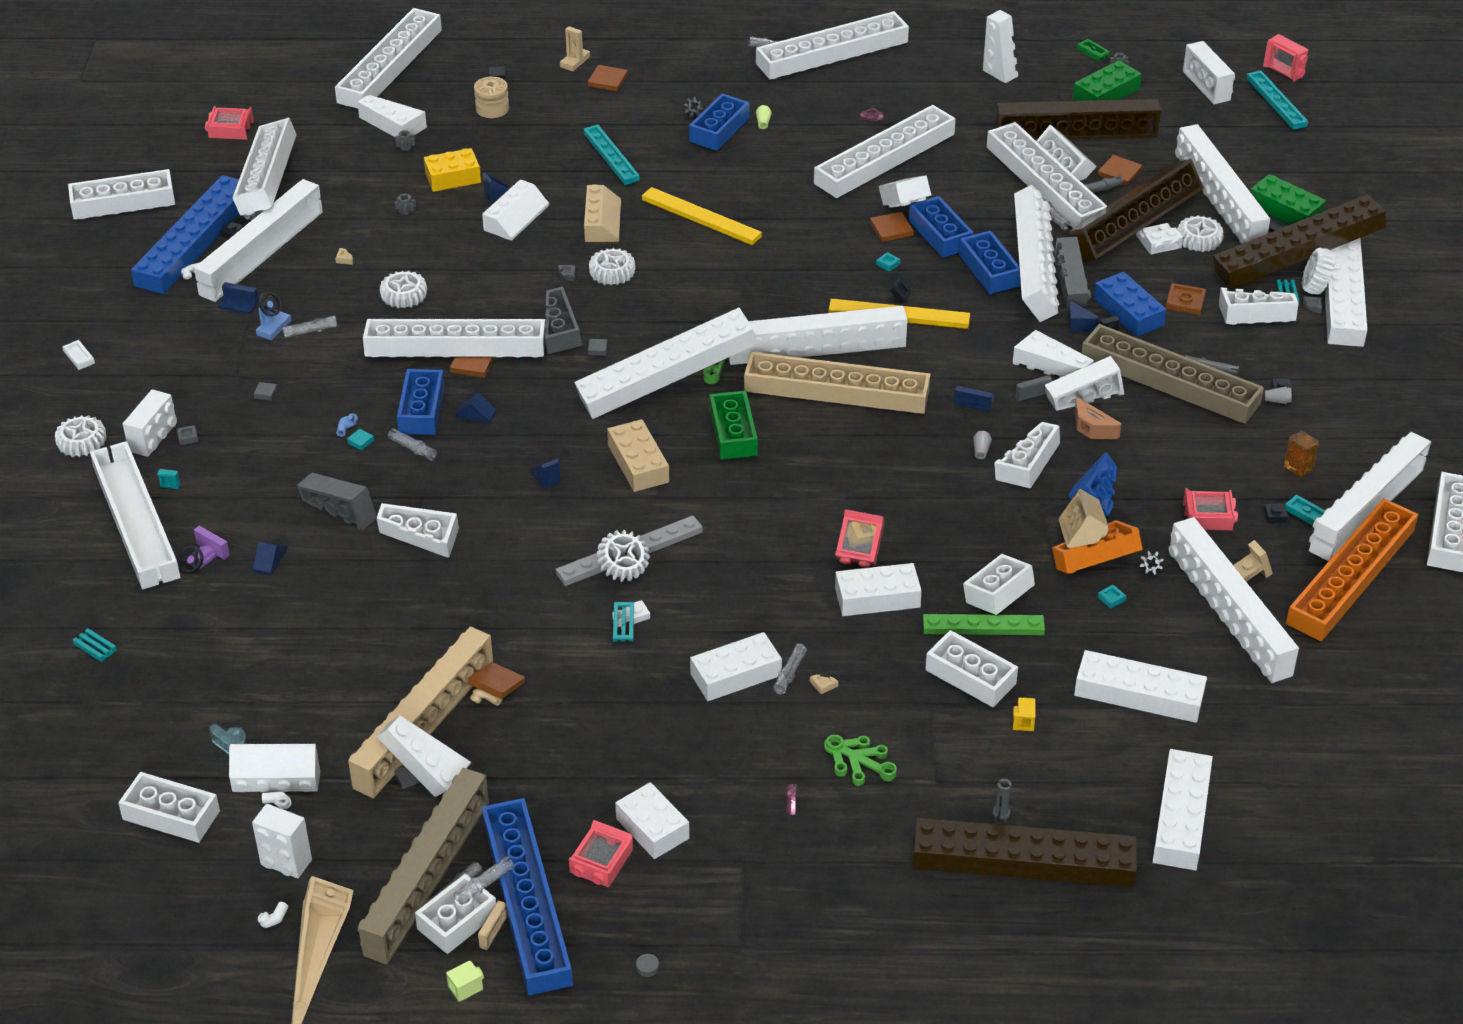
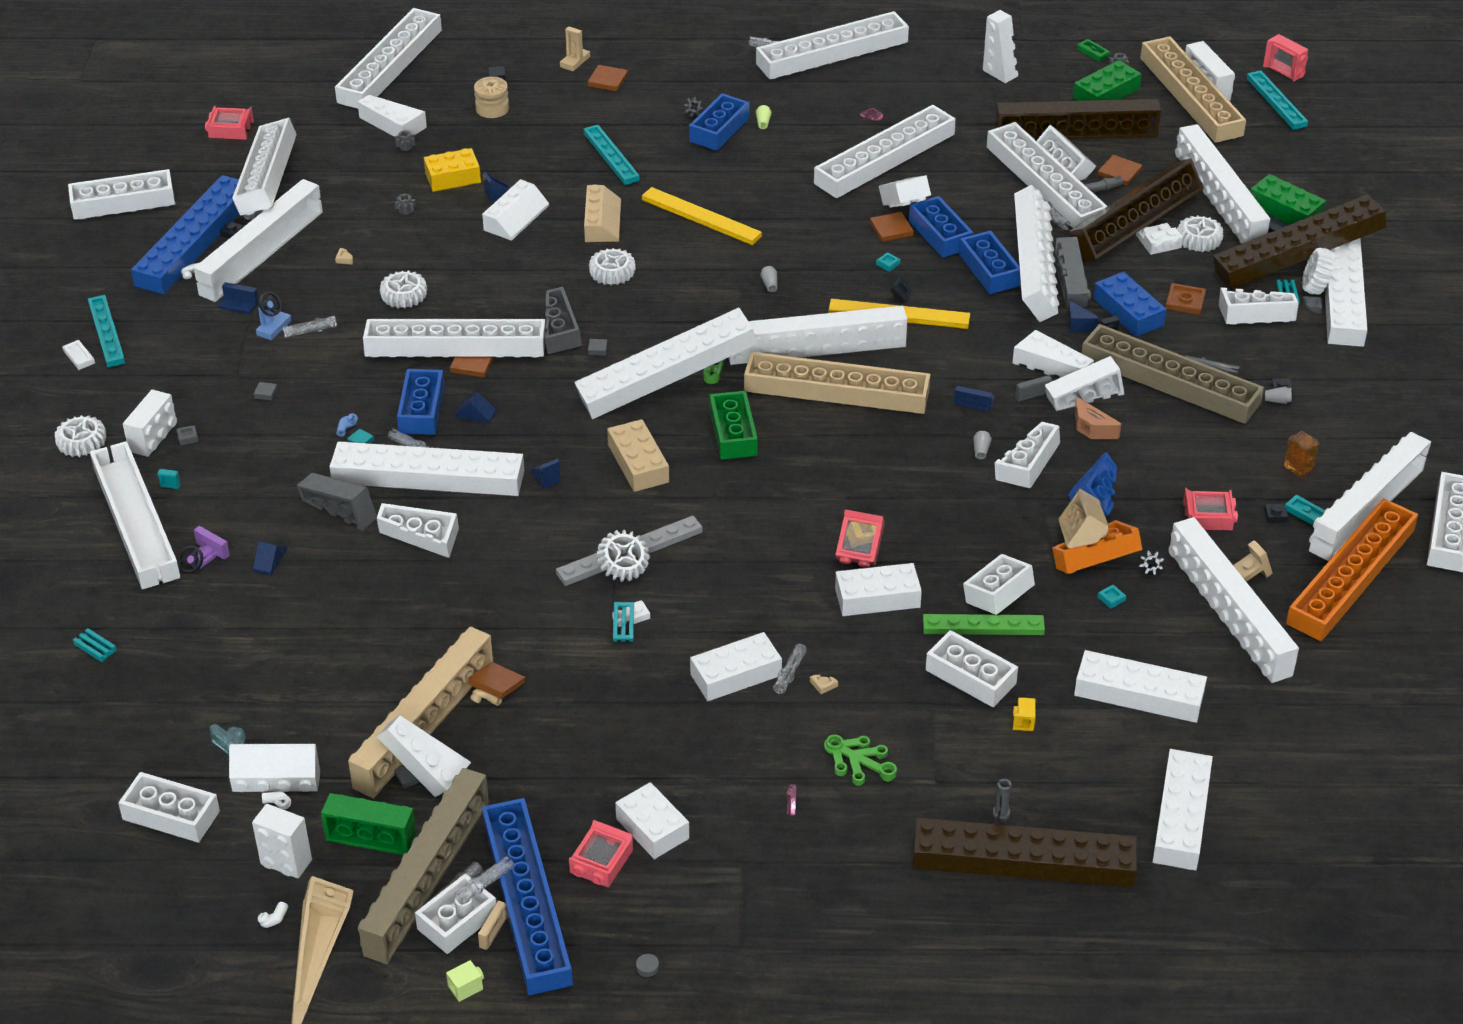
(106, 331): none -> teal plate
(368, 824): none -> green brick
(428, 468): none -> white brick
(567, 272): dark grey tile -> none
(769, 277): none -> light grey cone
(1193, 89): none -> tan brick

